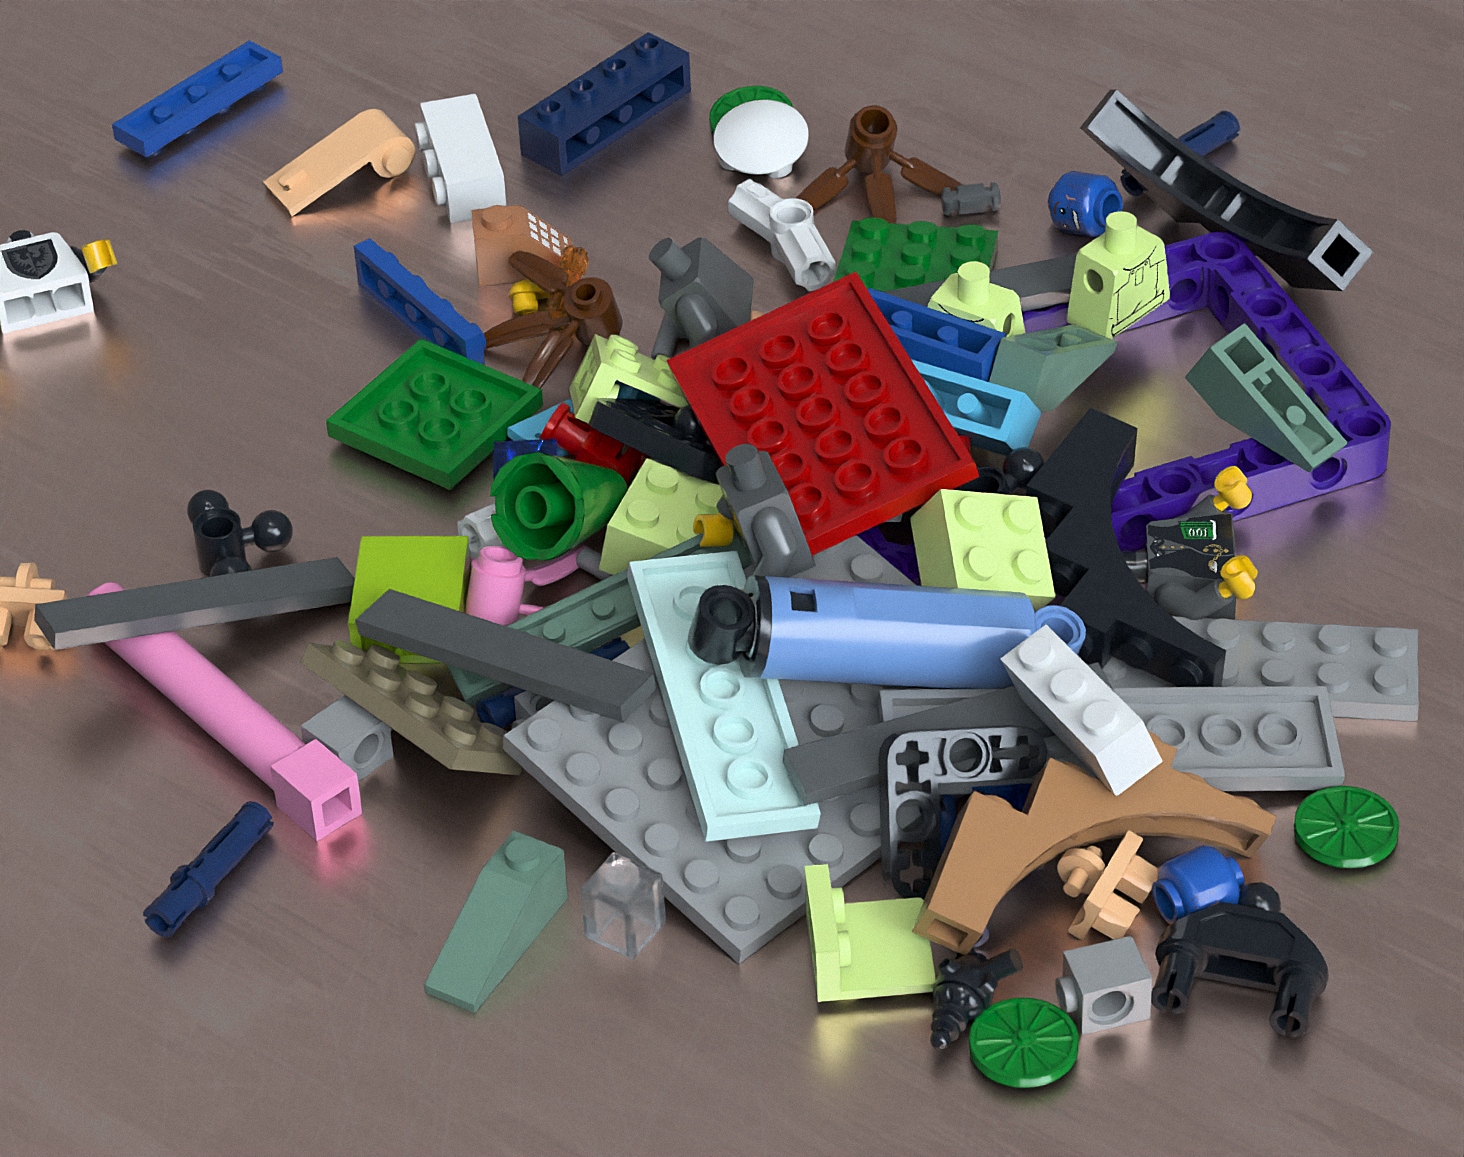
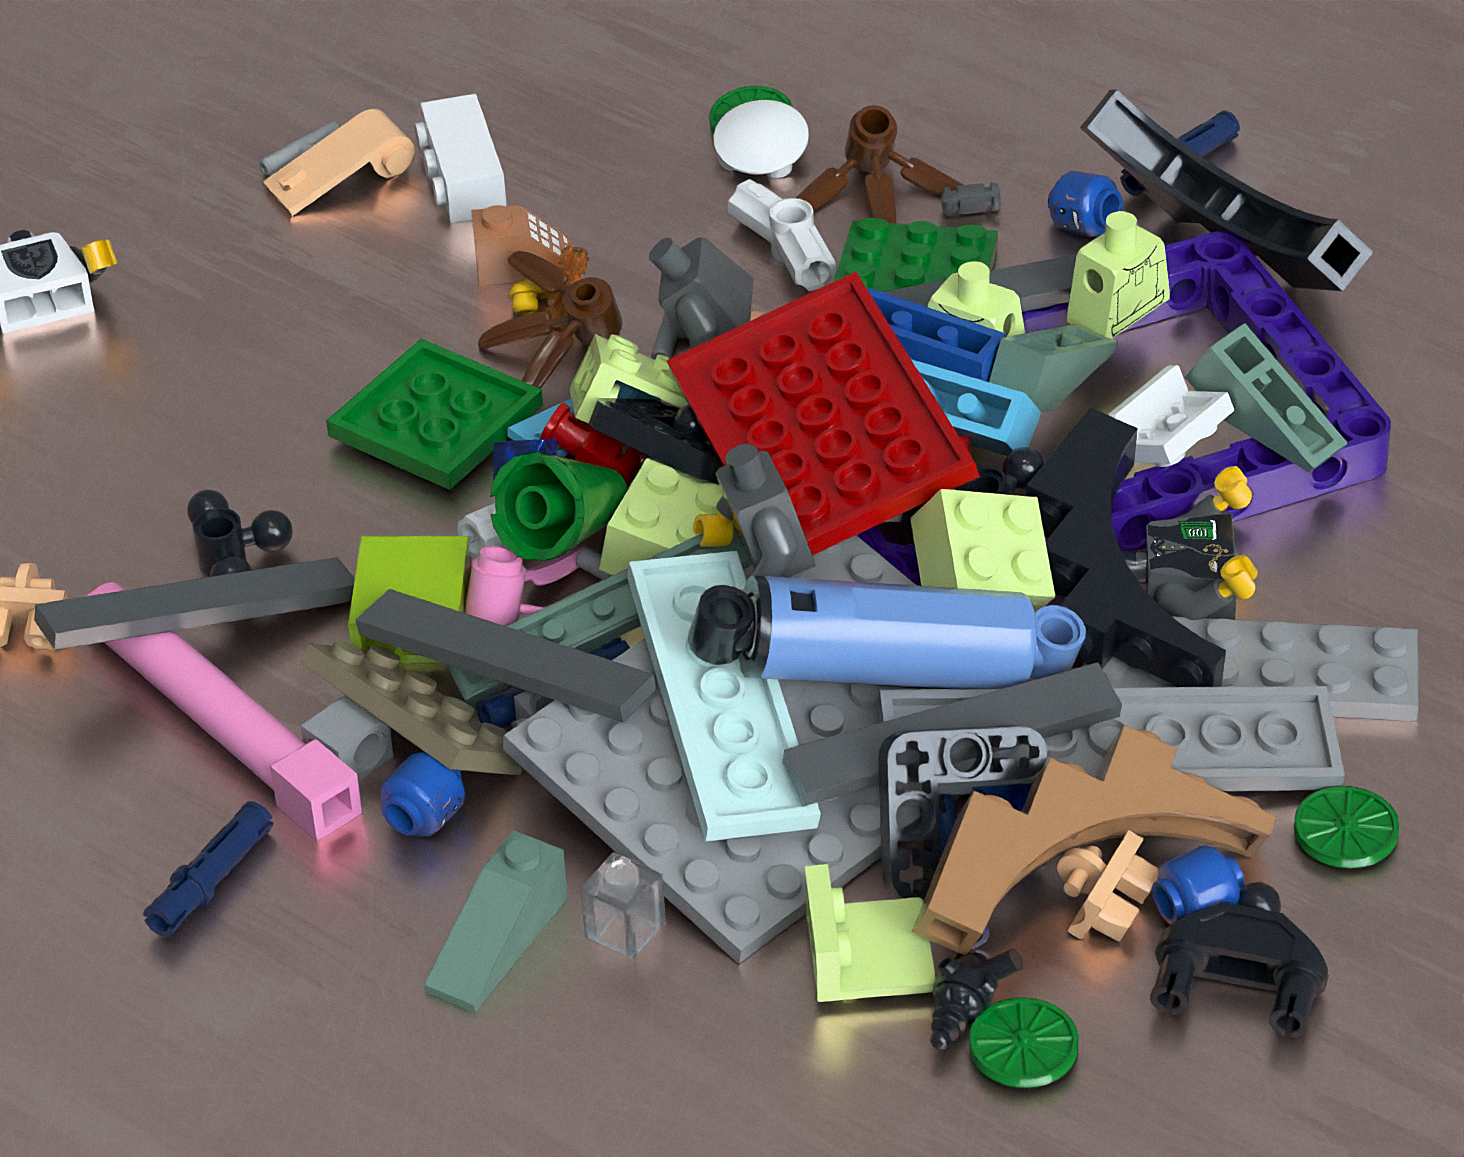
(197, 98): blue plate -> none
(283, 156): none -> light grey piece
(415, 303): blue plate -> none
(421, 795): none -> blue head
(604, 103): dark blue brick -> none
(1081, 710): white brick -> none
(1105, 985): light grey brick -> none
(1171, 417): none -> white bracket

